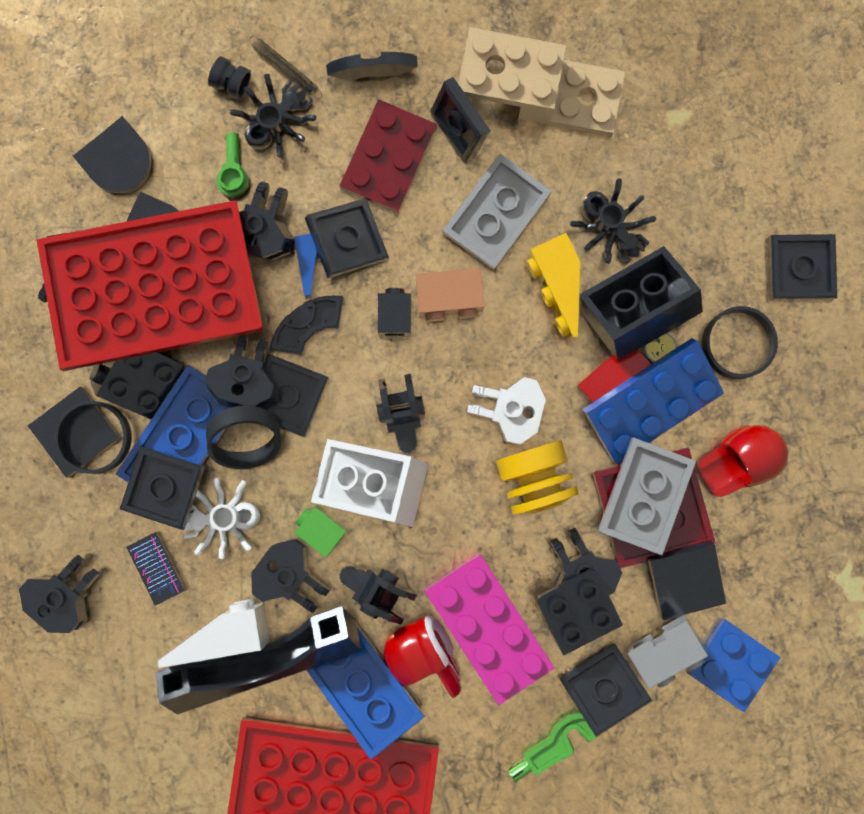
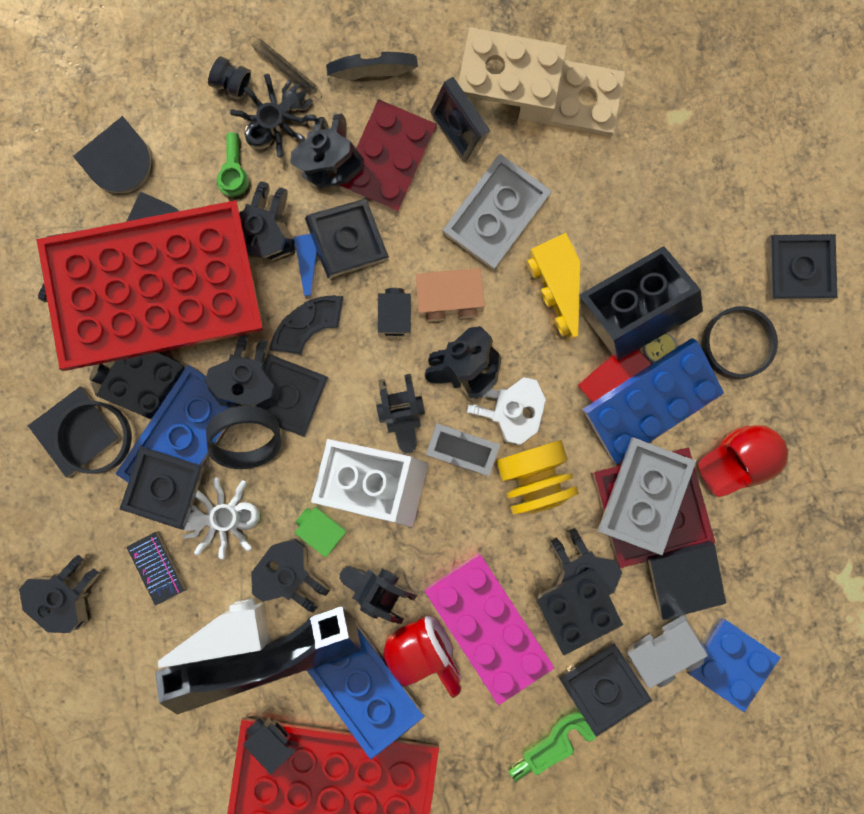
(269, 743): none -> black window
(326, 152): none -> black hinge
(462, 449): none -> light grey brick
(464, 363): none -> black hinge
(609, 218): black animal -> none

